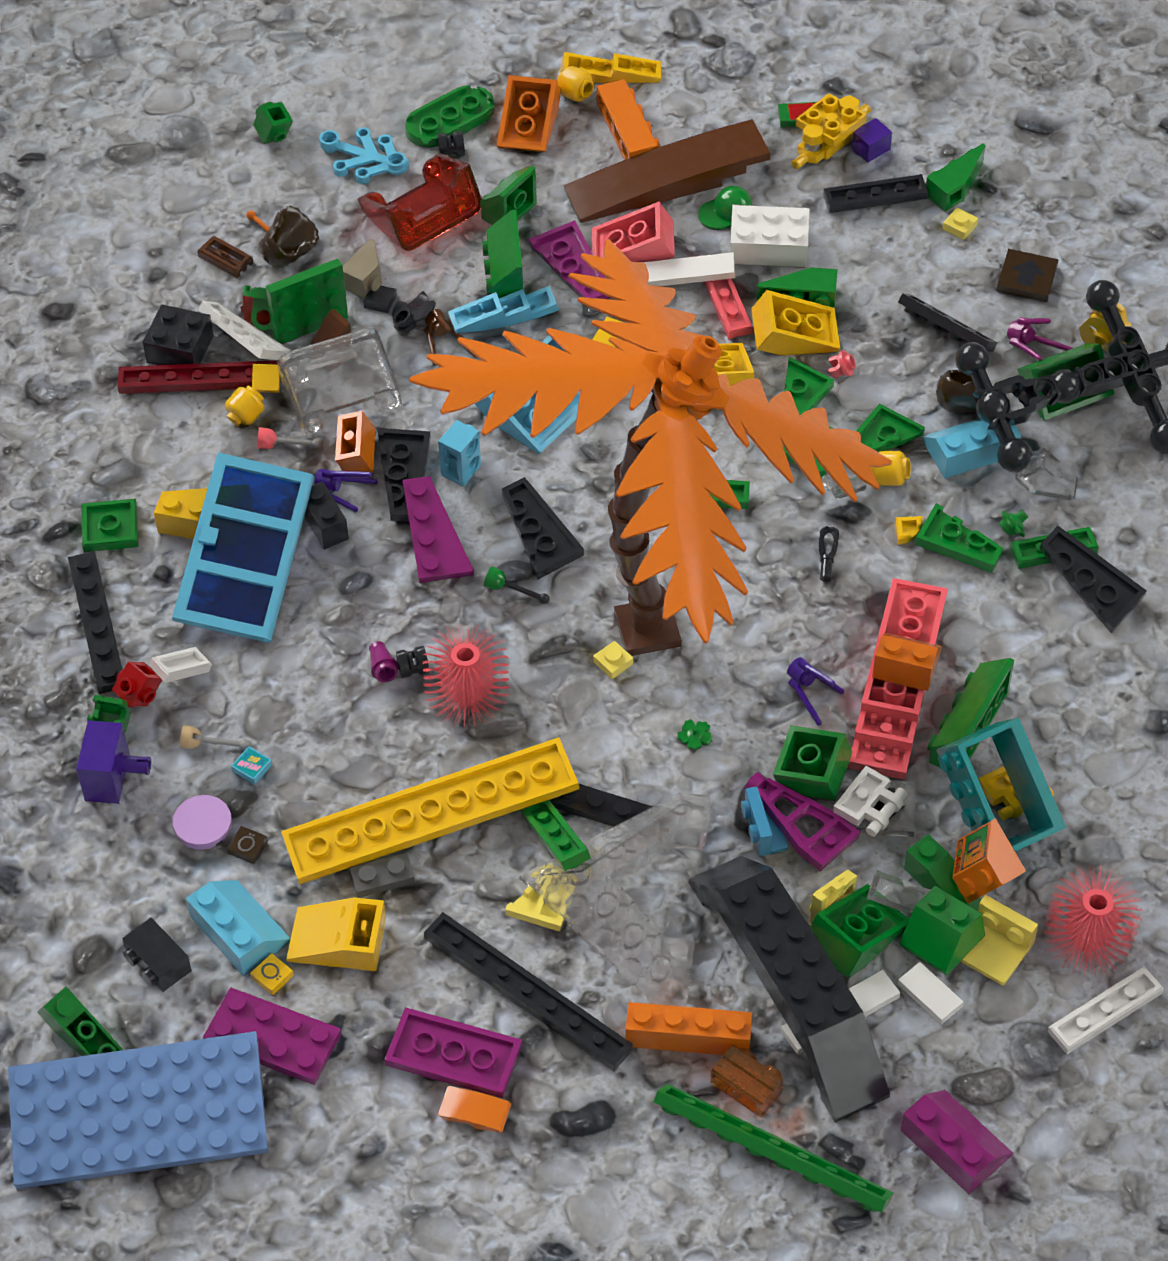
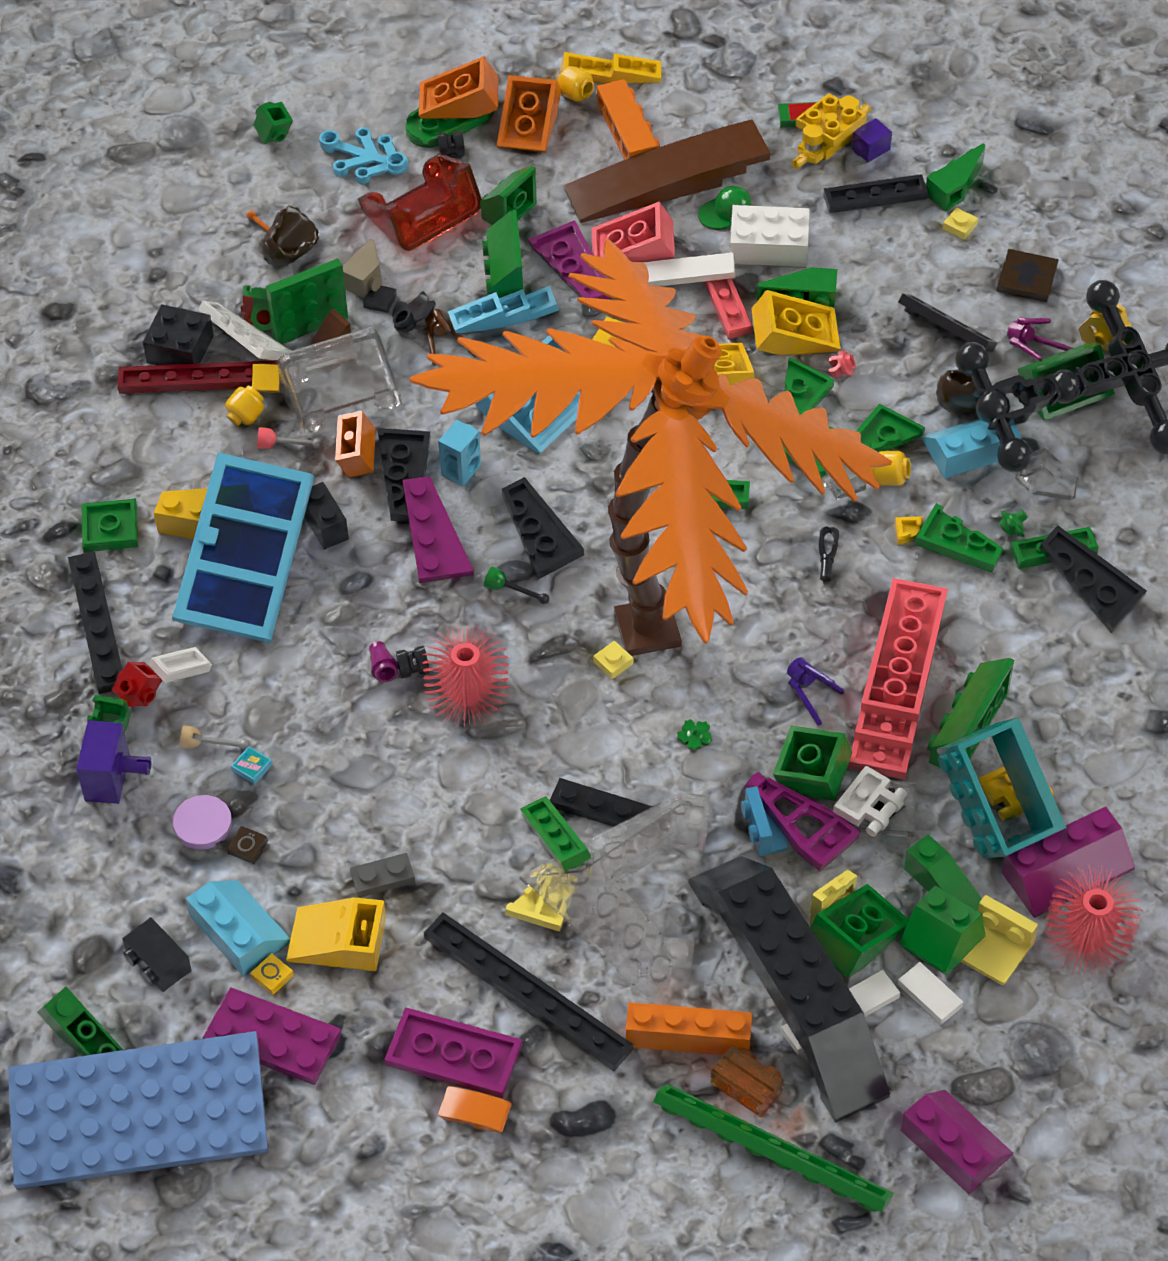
(222, 259): reddish brown tile -> none
(334, 479): dark purple plant -> none
(429, 810): yellow plate -> none
(460, 92): none -> orange slope
(895, 892): clear slope -> none
(906, 661): orange slope -> none
(984, 861): orange slope -> none
(1089, 841): none -> magenta slope
(1105, 1010): white tile -> none

